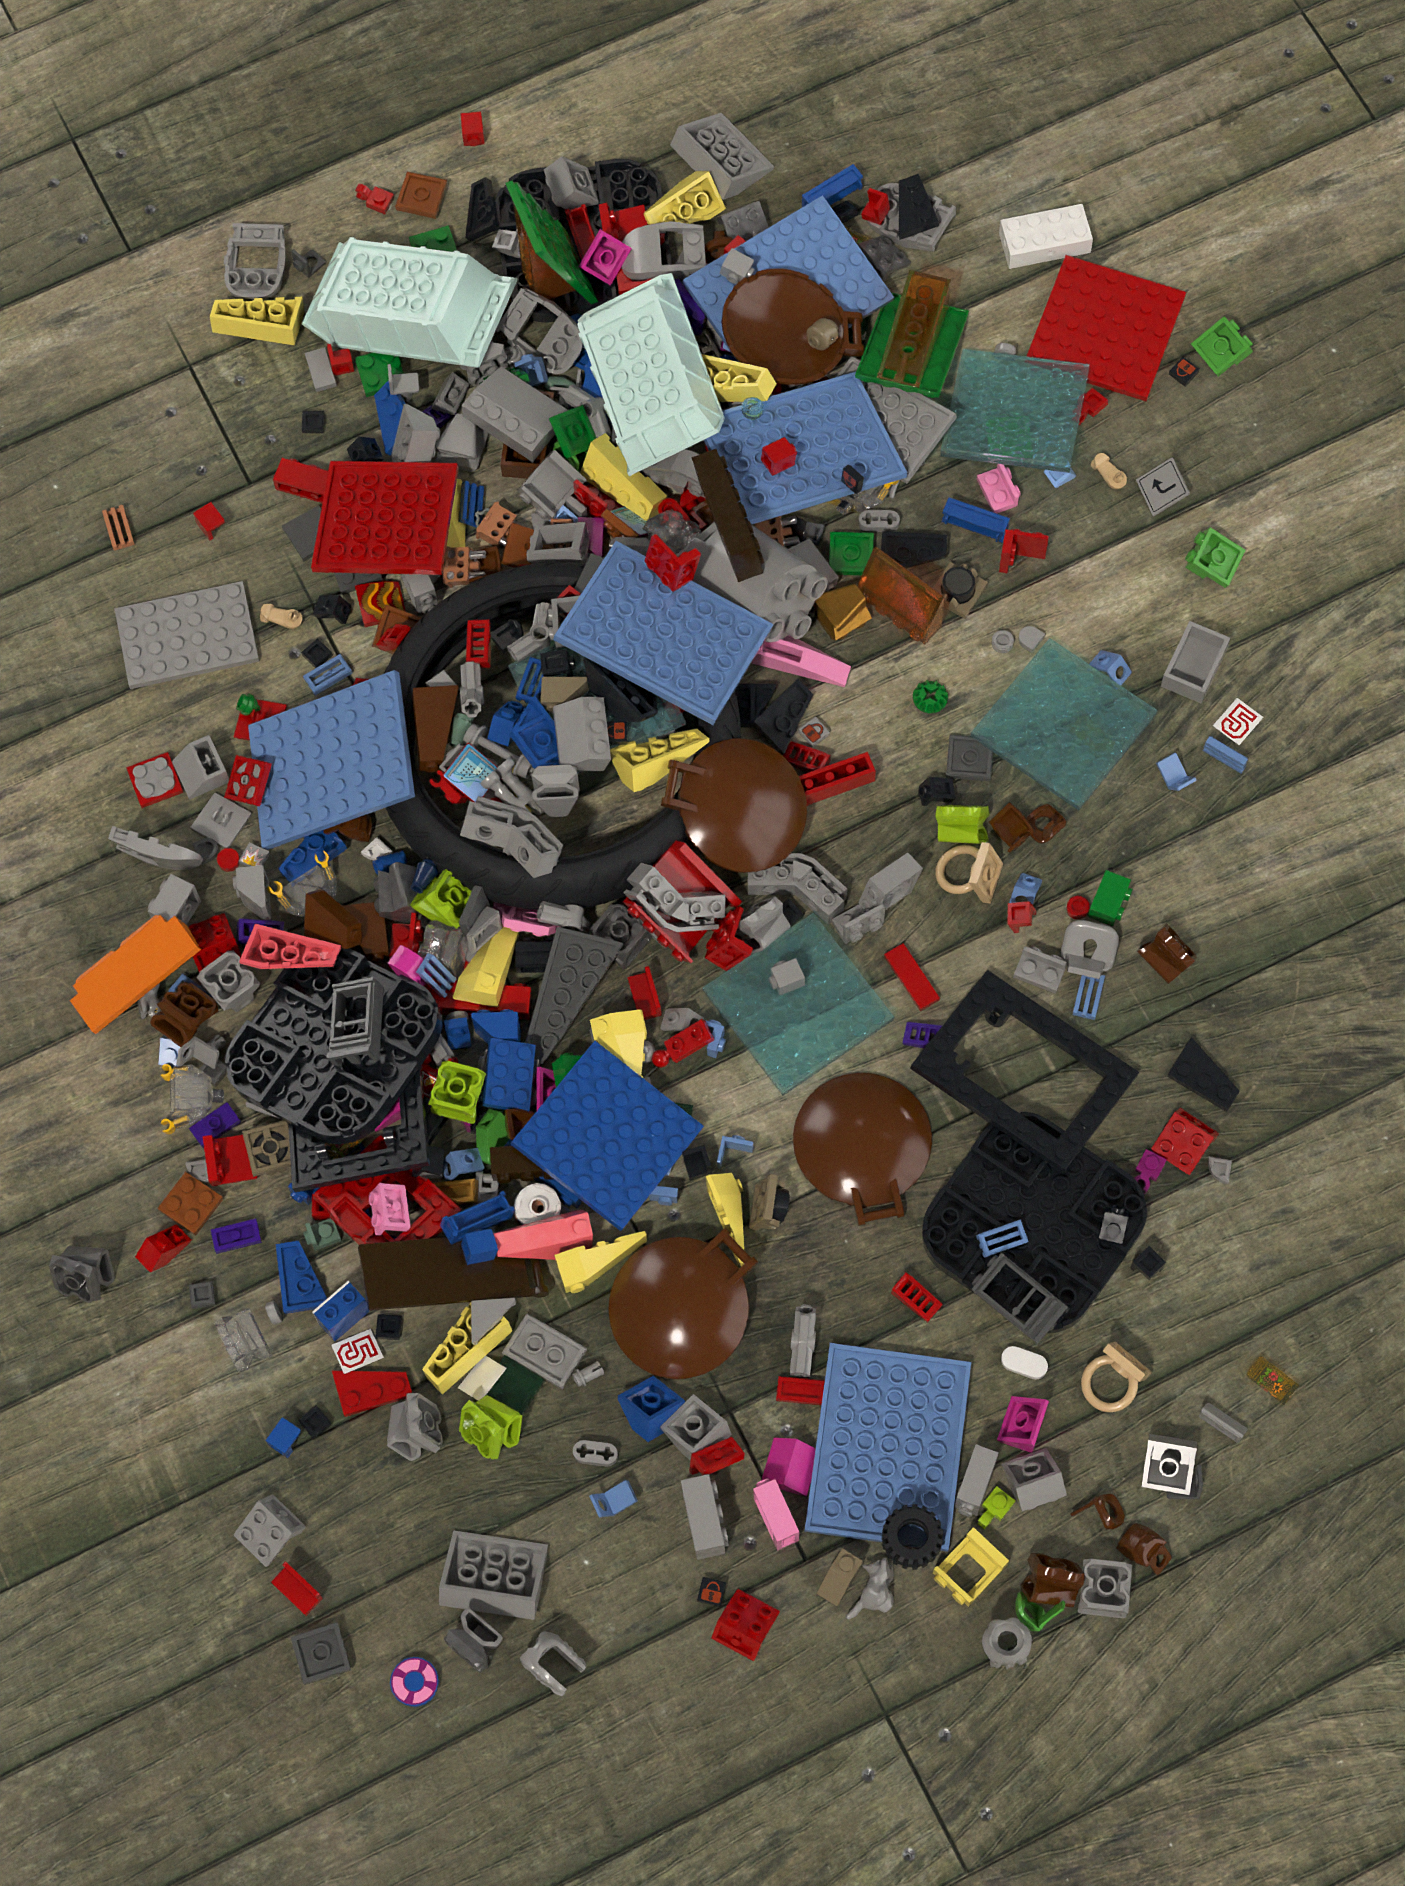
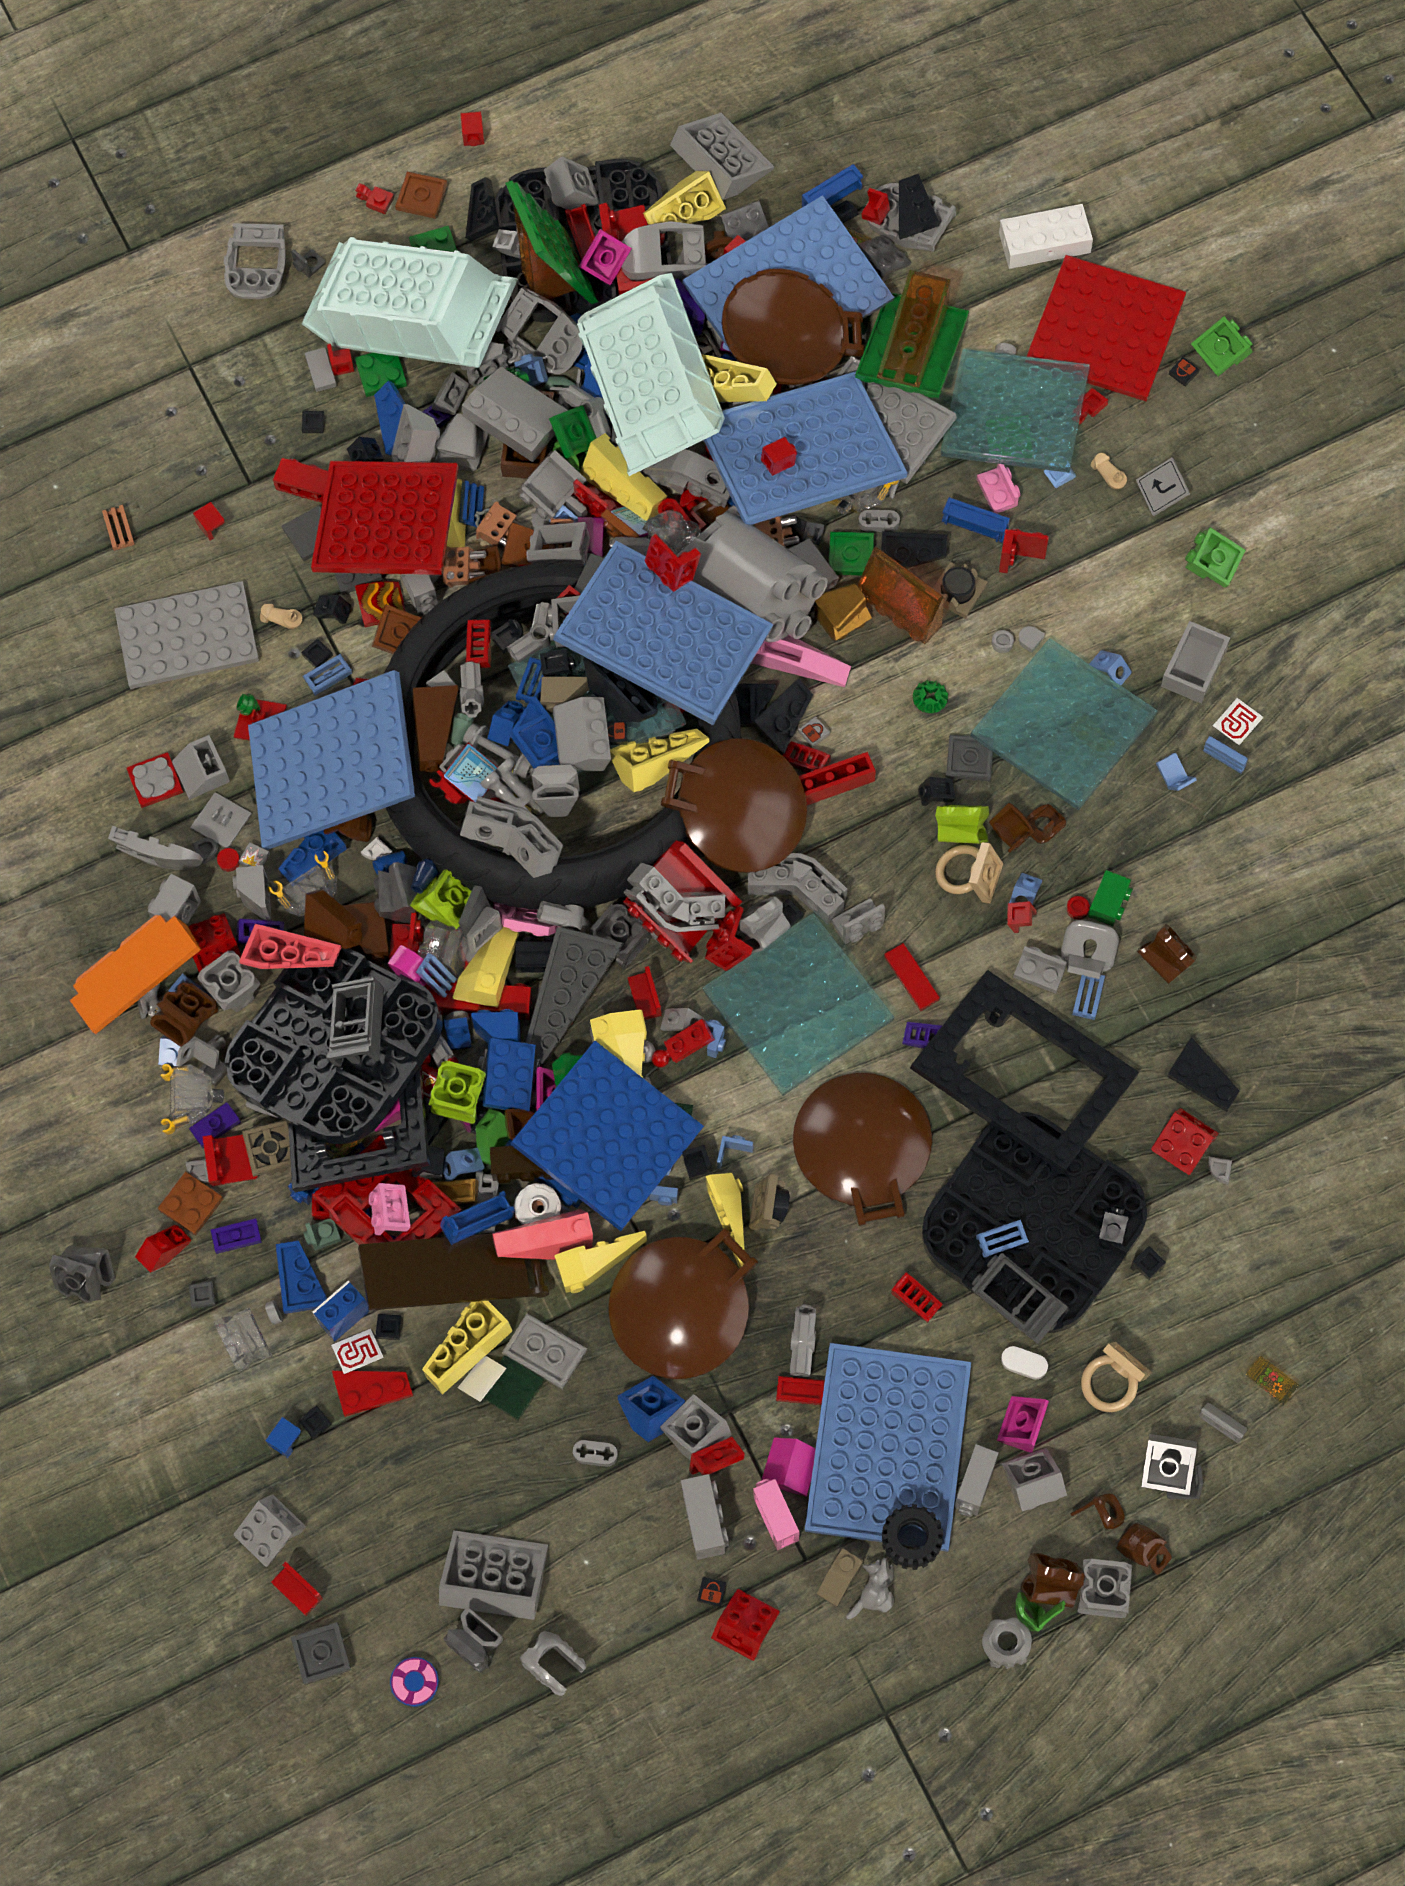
(247, 780): red piece -> none
(259, 319): light yellow wedge -> none
(393, 637): red slope -> none
(403, 384): light grey bracket -> none
(414, 1427): light grey piece -> none
(479, 1246): blue panel -> none
(487, 1314): light grey tile -> none
(490, 1425): lime piece -> none
(585, 1375): light grey pin -> none
(614, 1500): medium blue bracket -> none
(729, 514): dark brown brick -> none
(737, 266): light grey brick -> none
(752, 408): clear light blue tile -> none
(786, 976): light grey brick -> none
(822, 334): dark tan head -> none
(852, 479): black tile -> none
(891, 883): light grey window -> none
(984, 1554): light yellow window -> none
(996, 1506): lime plate -> none
(1149, 1168): magenta plate -> none

